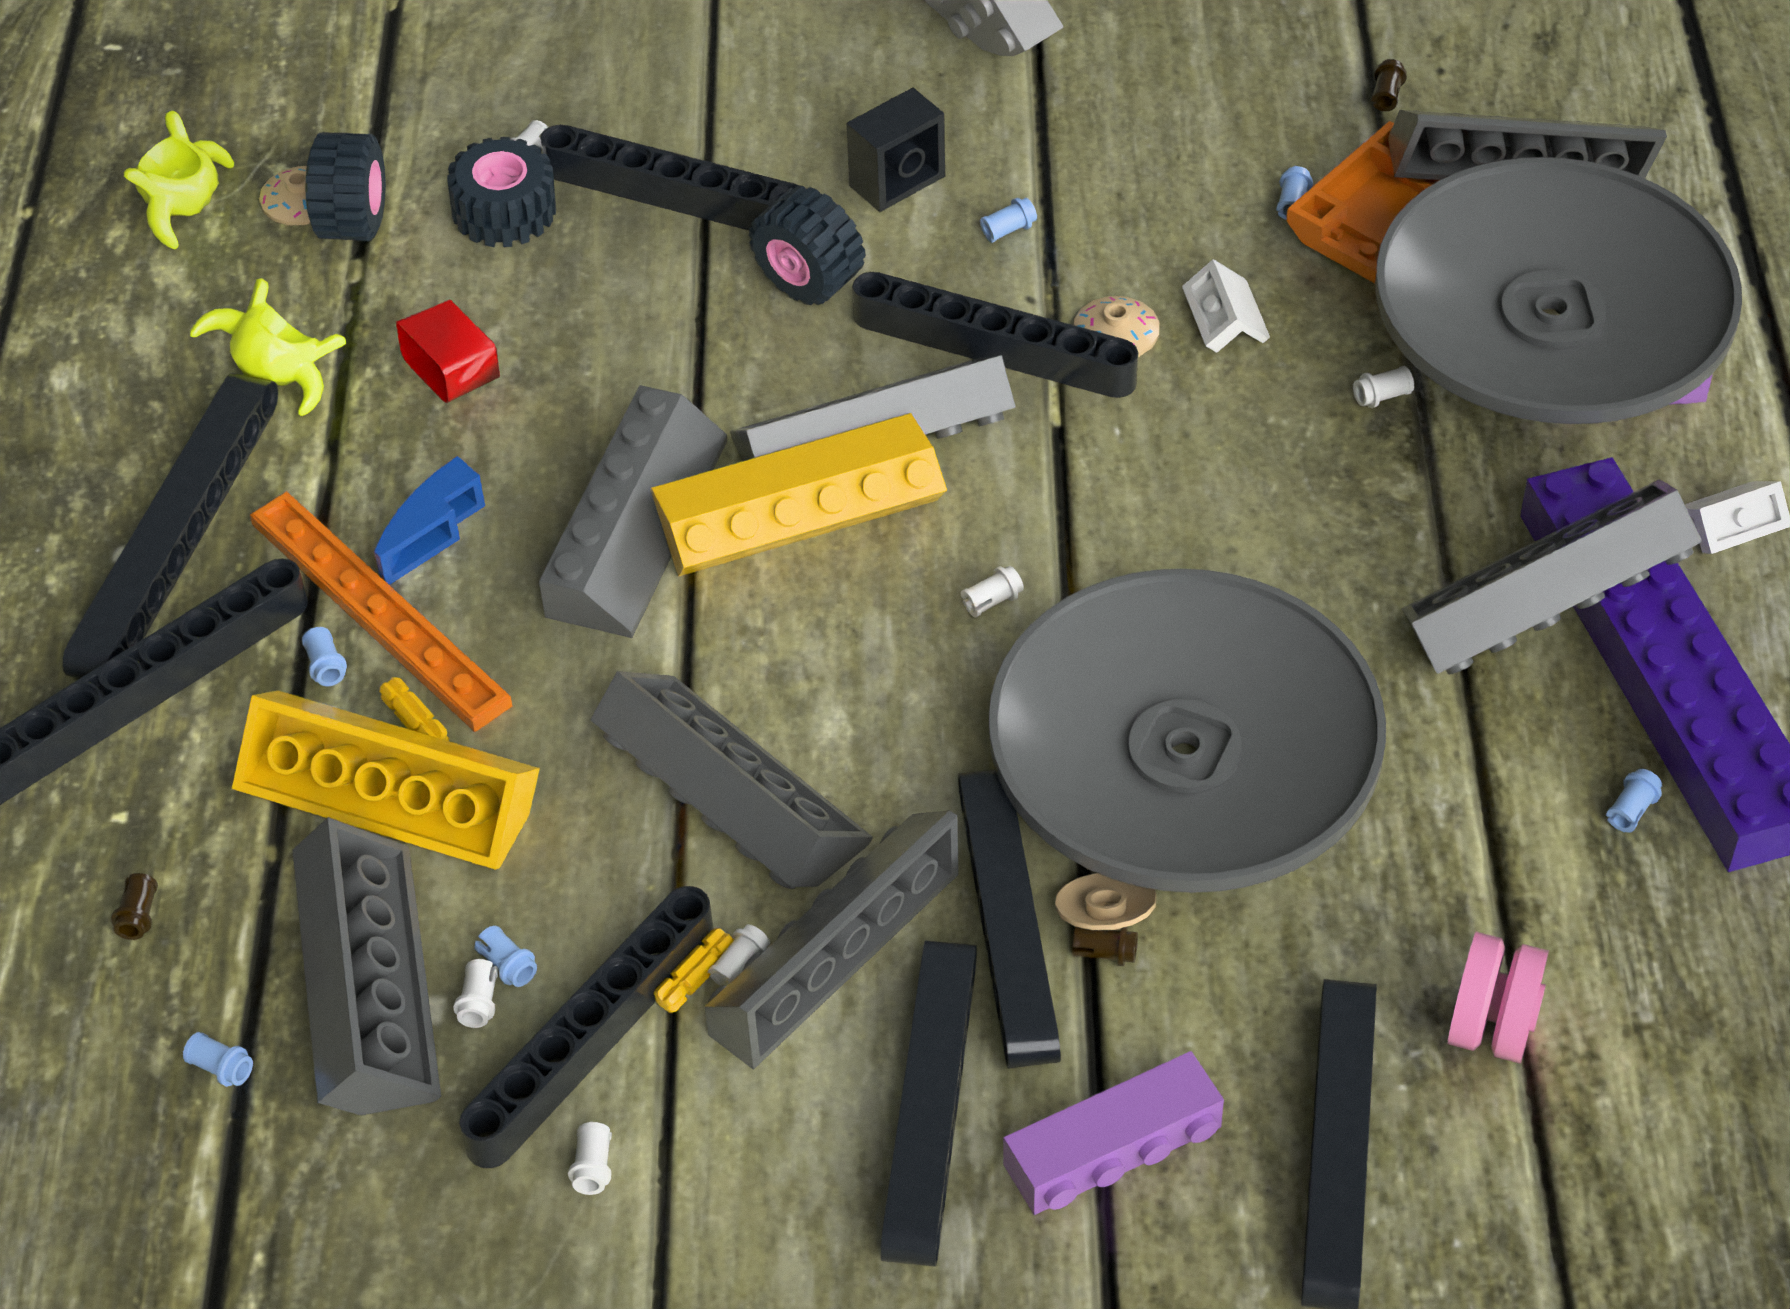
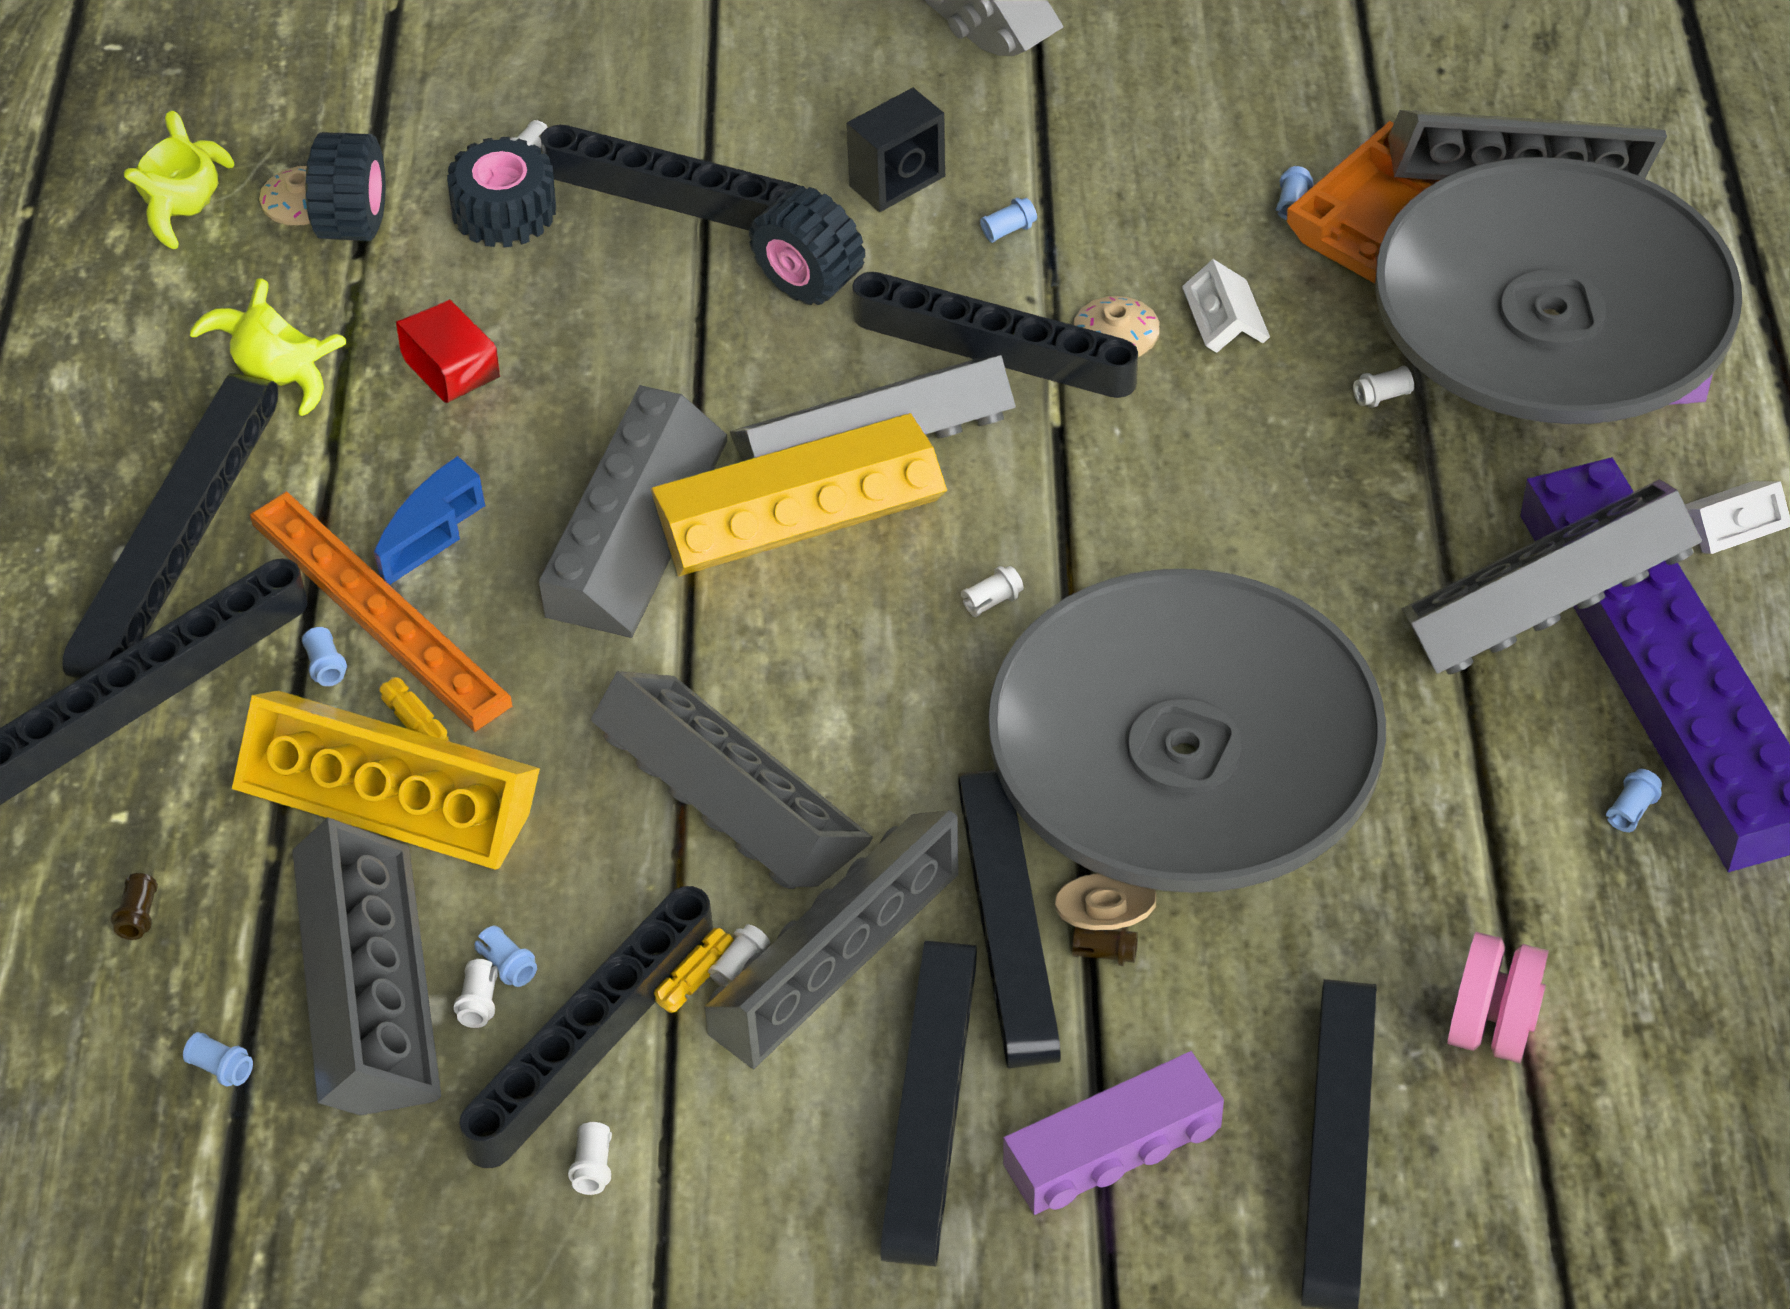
(1389, 77): dark brown pin -> none

